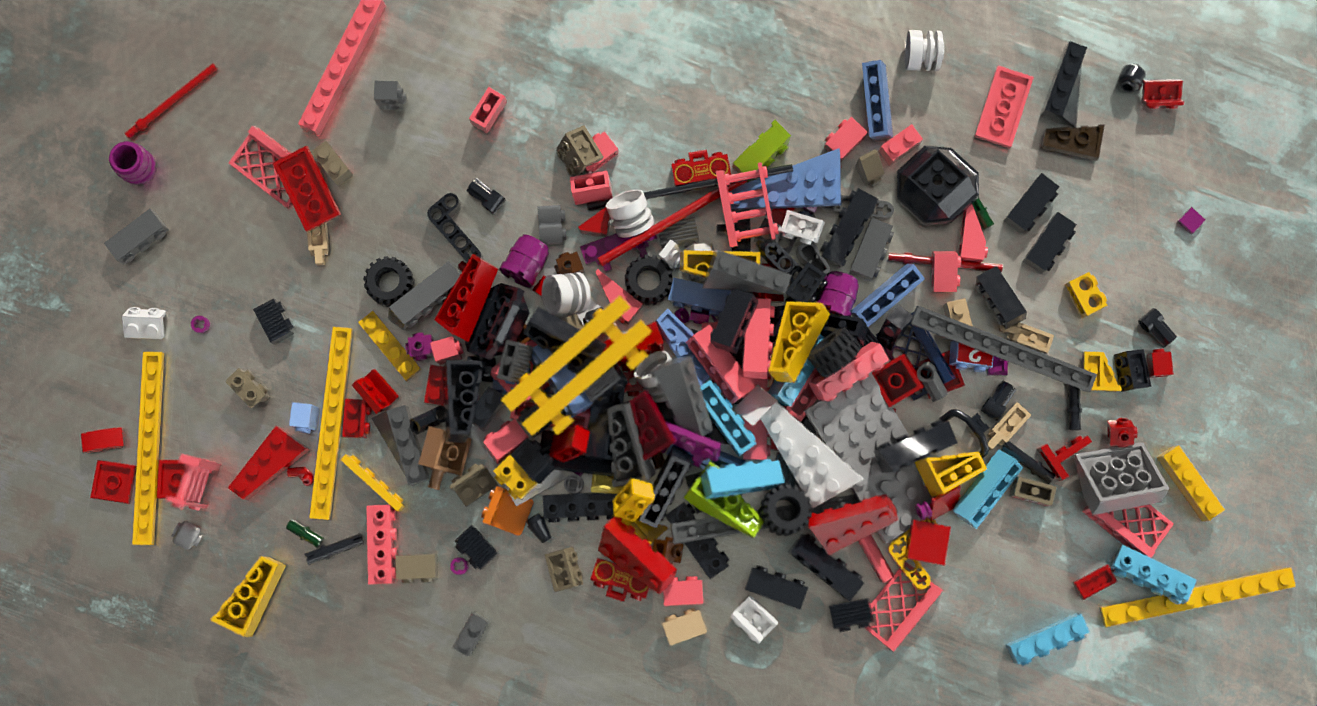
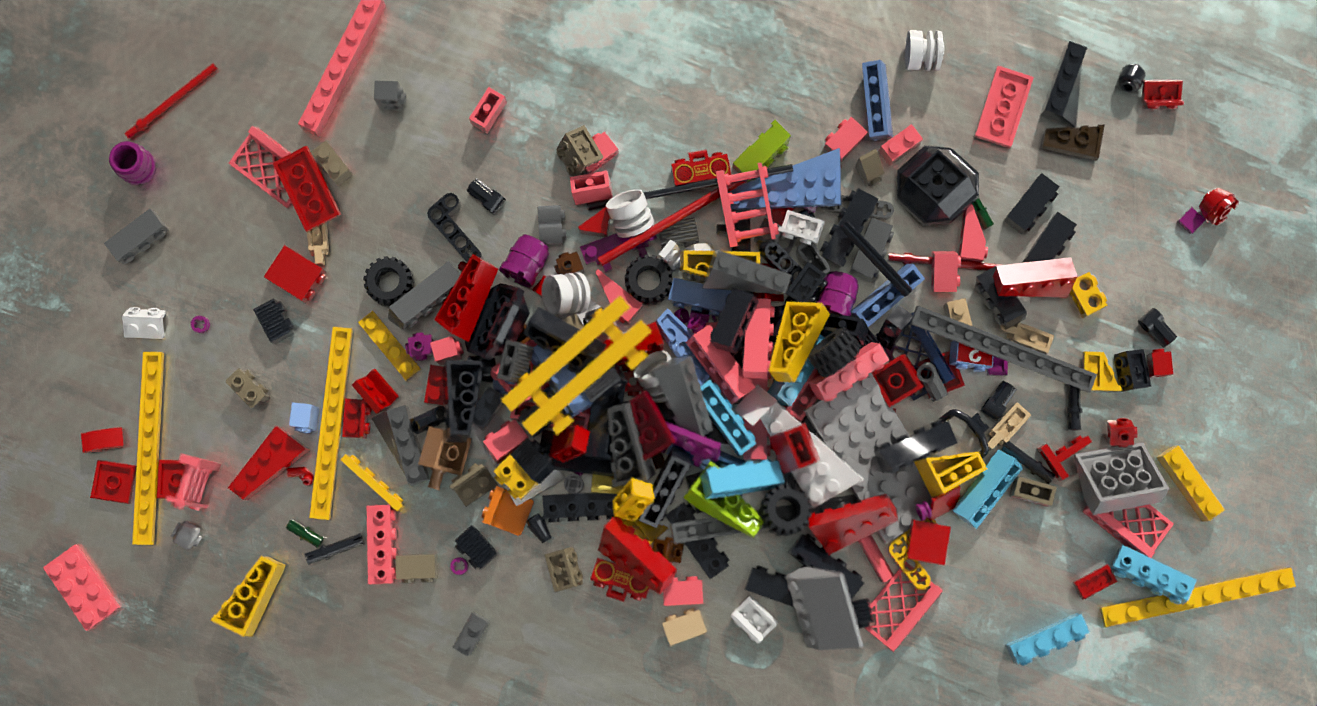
(81, 587): none -> coral plate
(295, 274): none -> red brick
(696, 324): none -> magenta bush
(794, 448): none -> red slope
(824, 609): none -> light grey slope
(880, 263): none -> black axle
(1036, 278): none -> wedge
(1217, 205): none -> red cone

